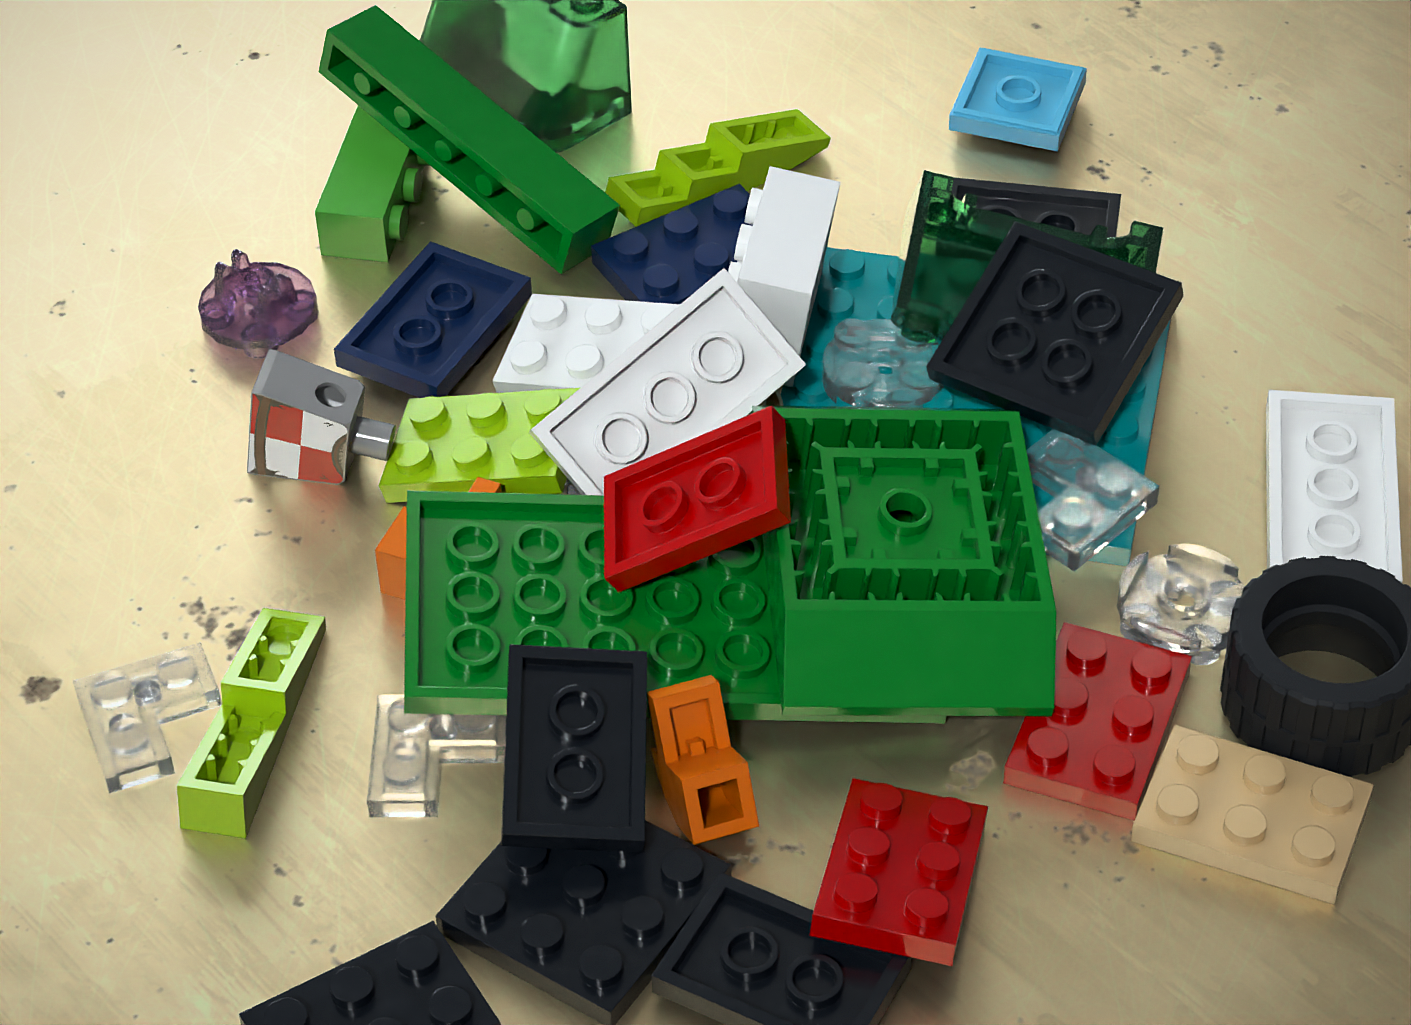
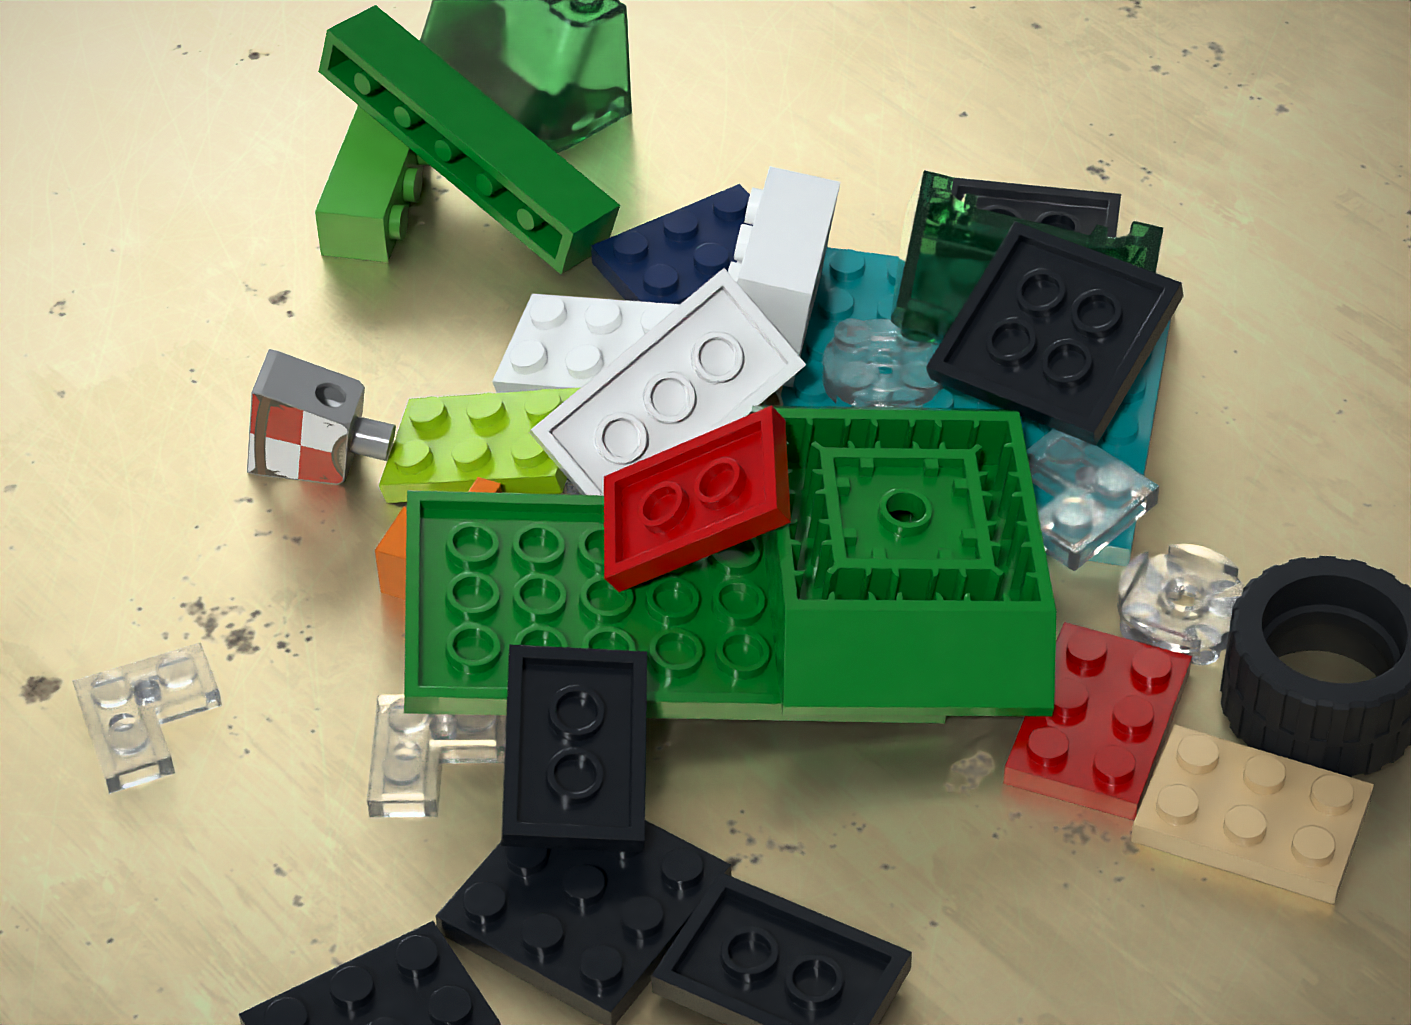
(245, 737): lime slope -> none
(256, 305): clear purple plate -> none
(433, 322): dark blue plate -> none
(695, 764): orange brick -> none
(731, 155): lime slope -> none
(900, 872): red plate -> none
(1018, 99): medium azure plate -> none
(1332, 479): white plate -> none

